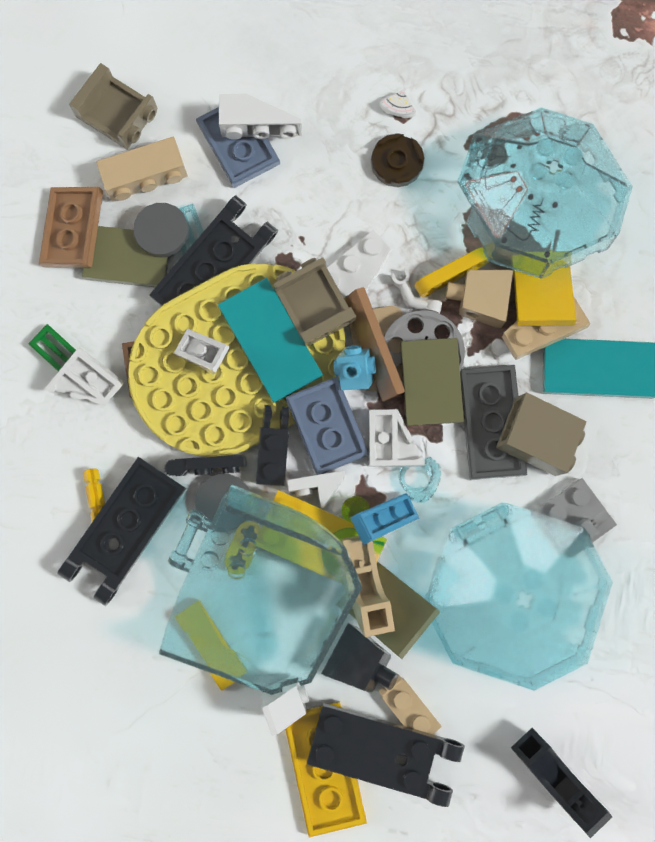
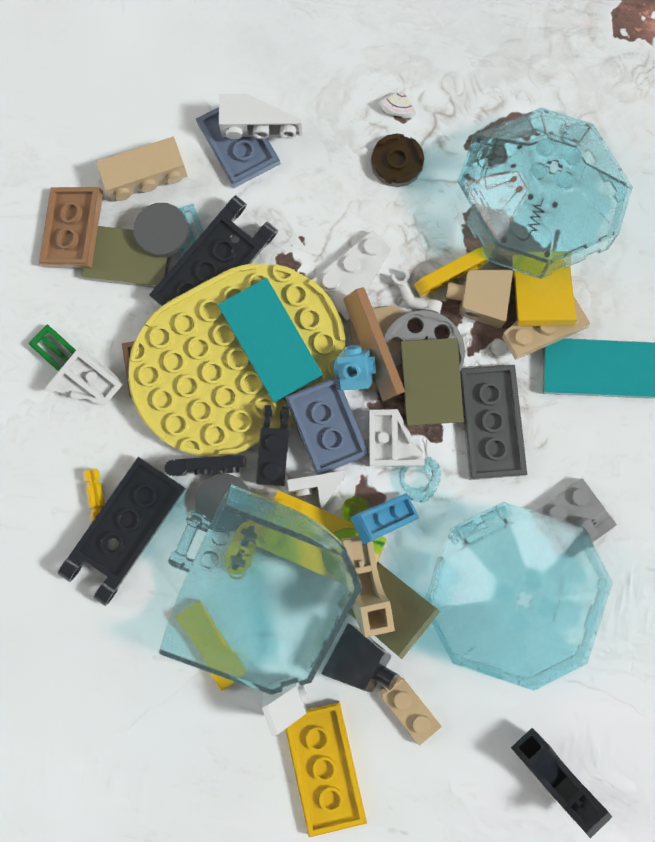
(113, 107): dark tan panel -> none
(201, 351): white slope -> none
(313, 301): dark tan panel -> none
(368, 752): black hinge -> none
(542, 434): dark tan brick -> none

